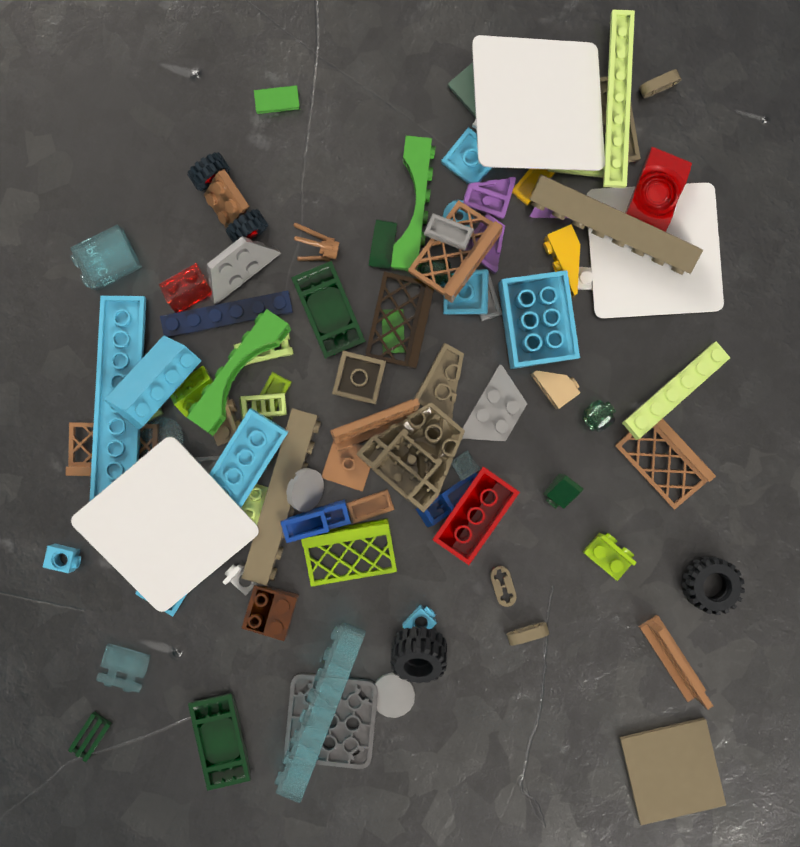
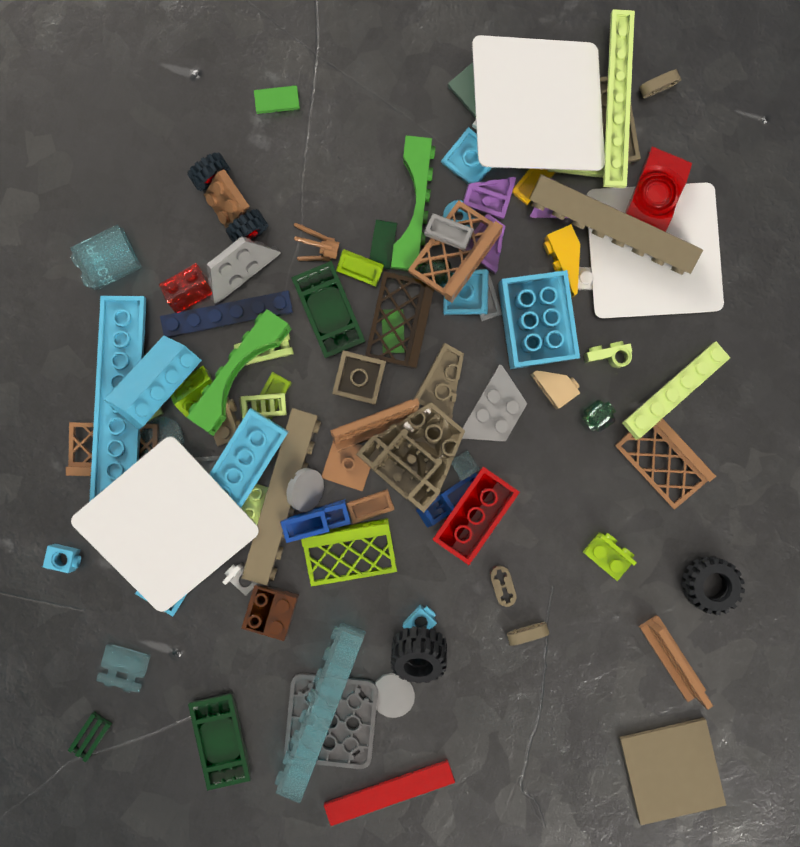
(360, 267): none -> lime tile
(389, 792): none -> red tile
(562, 491): dark green slope -> none
(598, 353): none -> yellowish green plate

